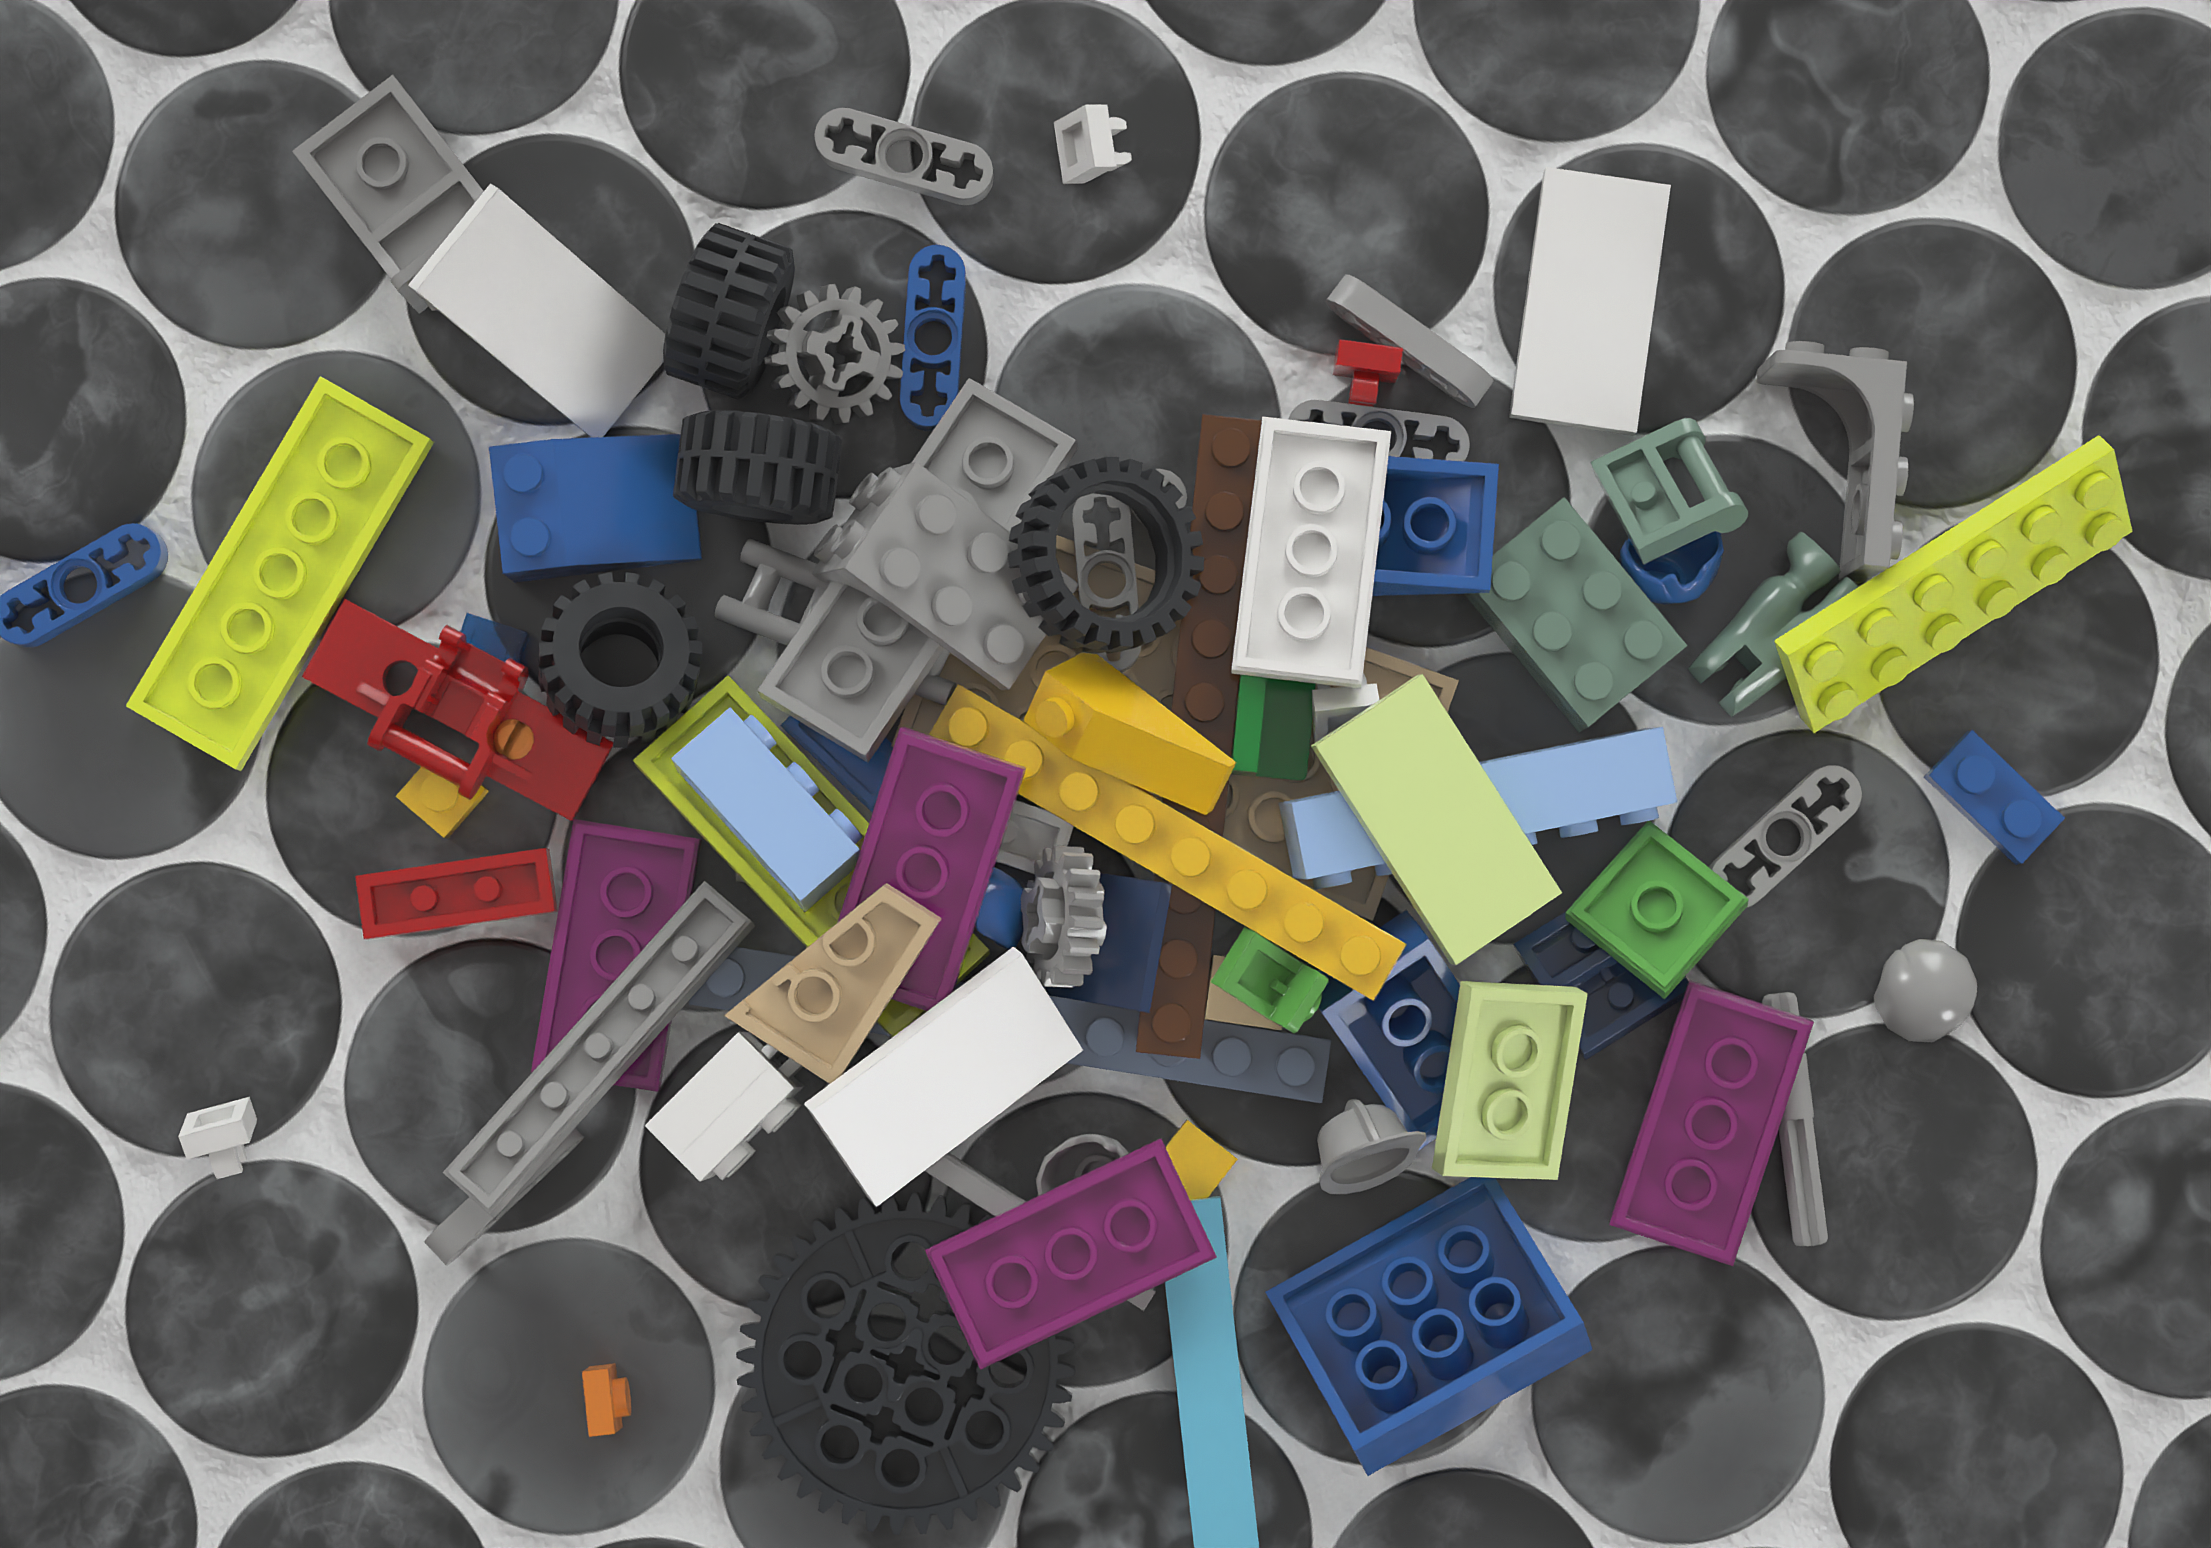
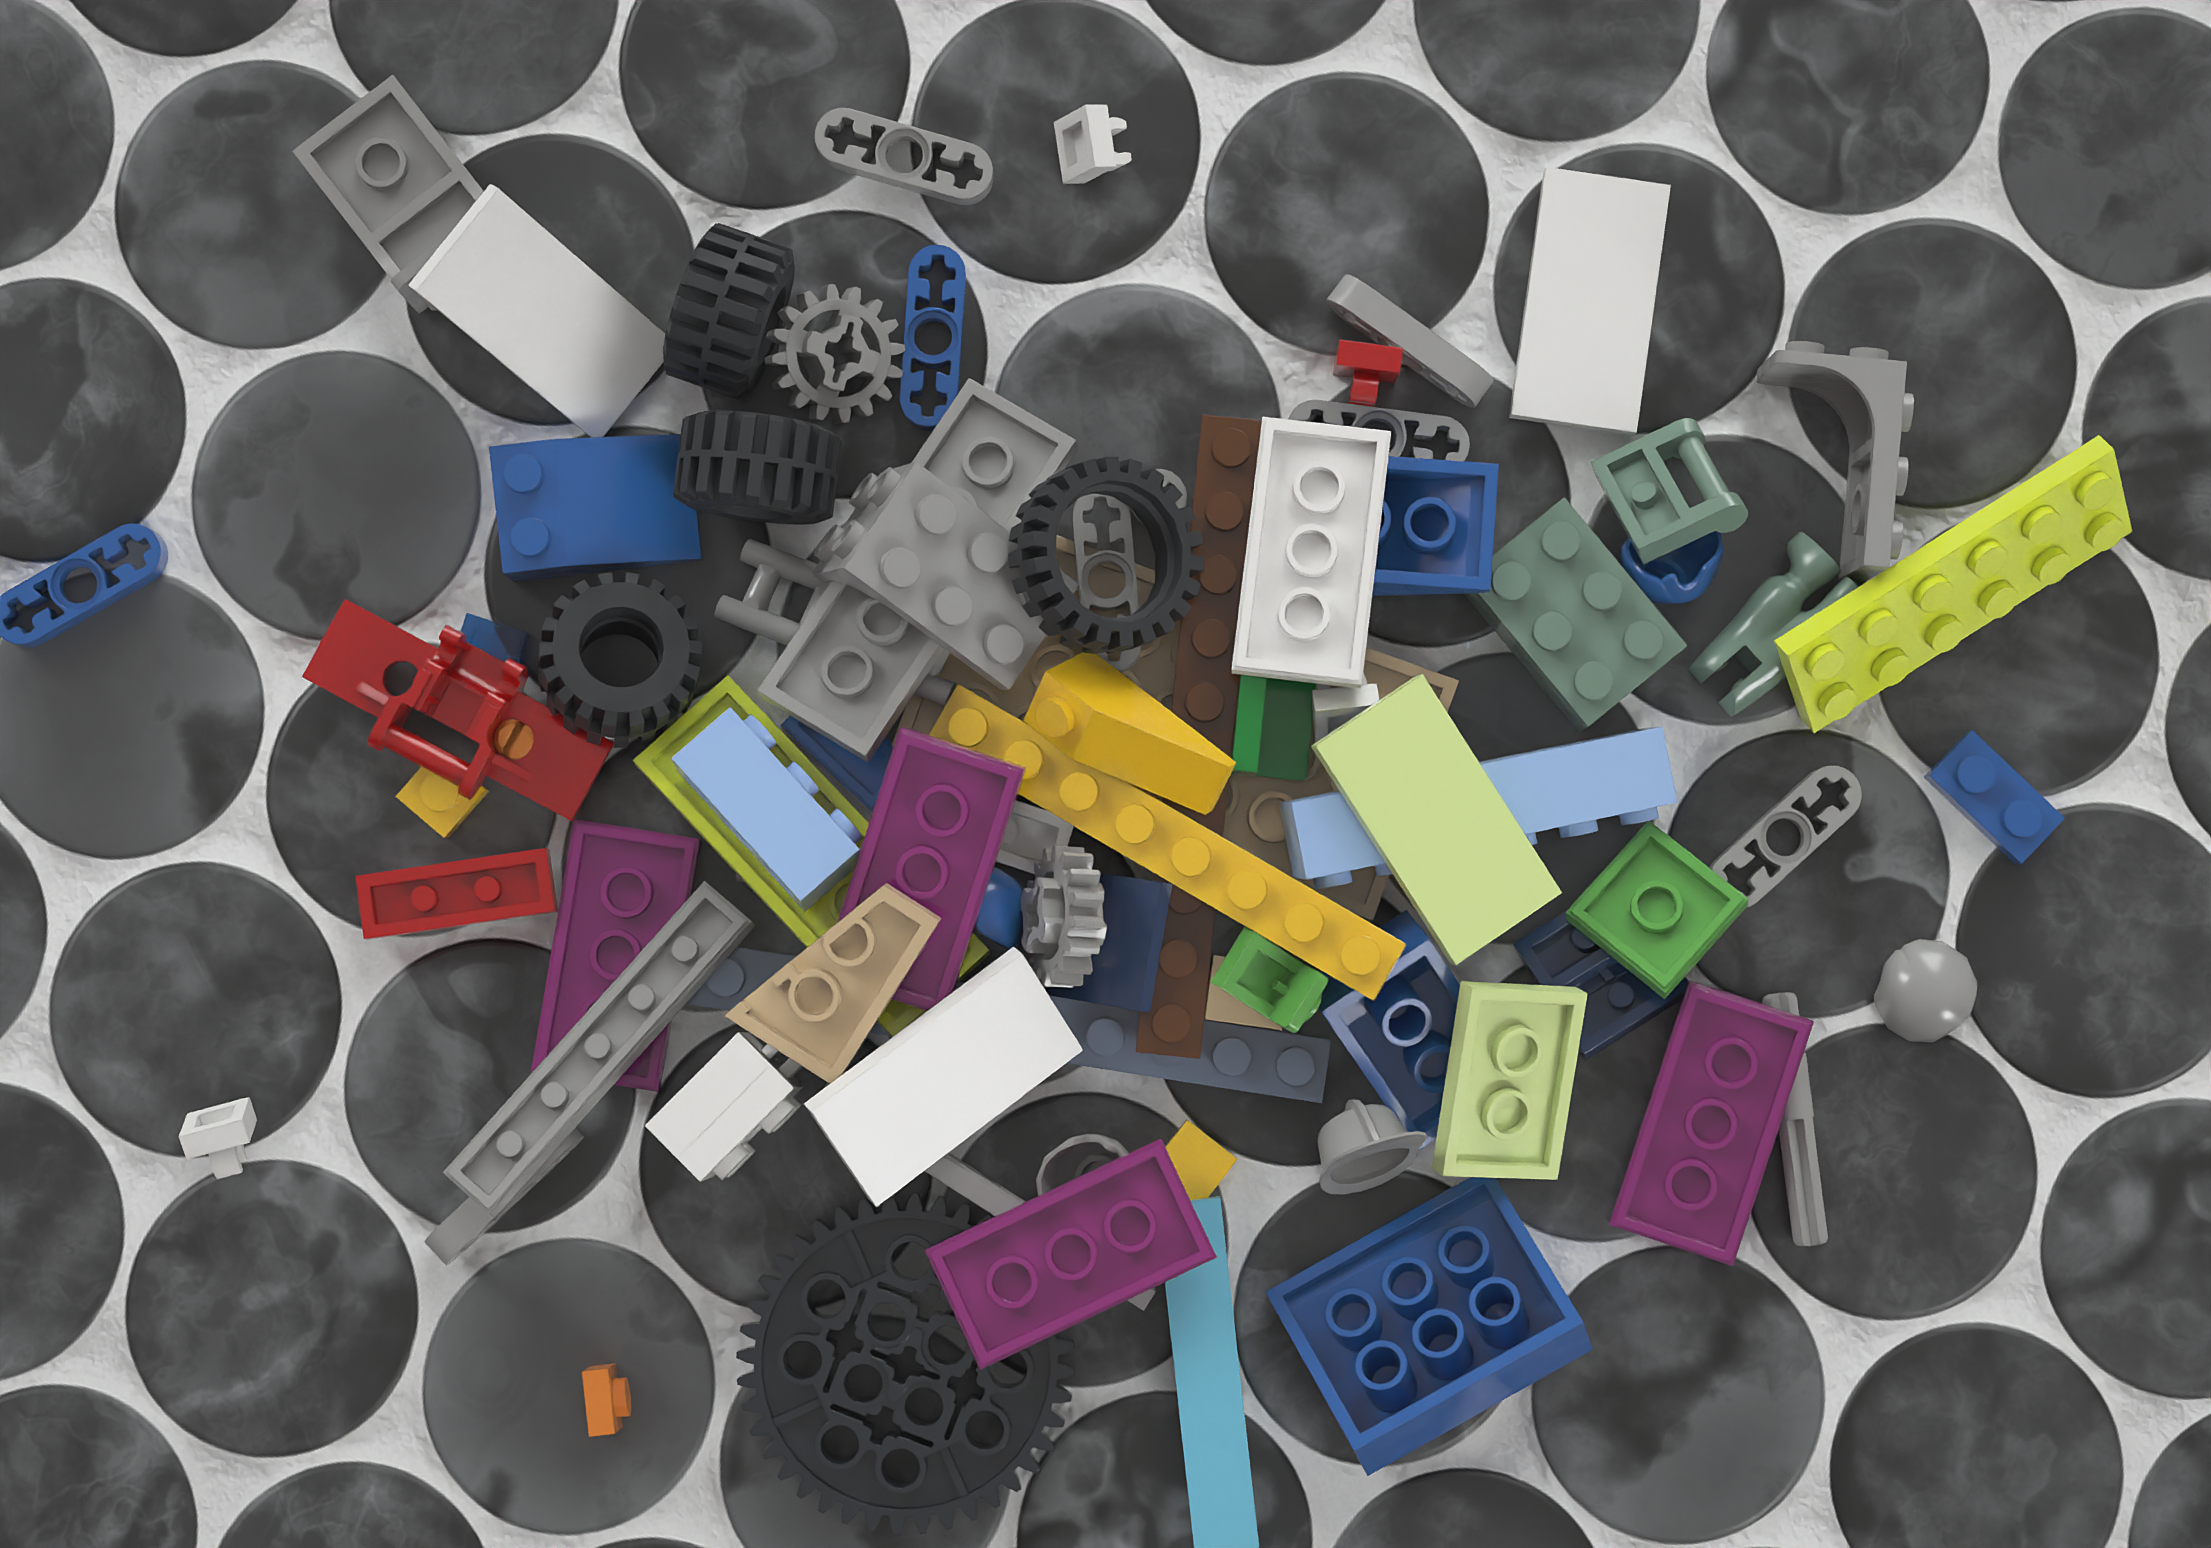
(280, 574): neon yellow plate -> none

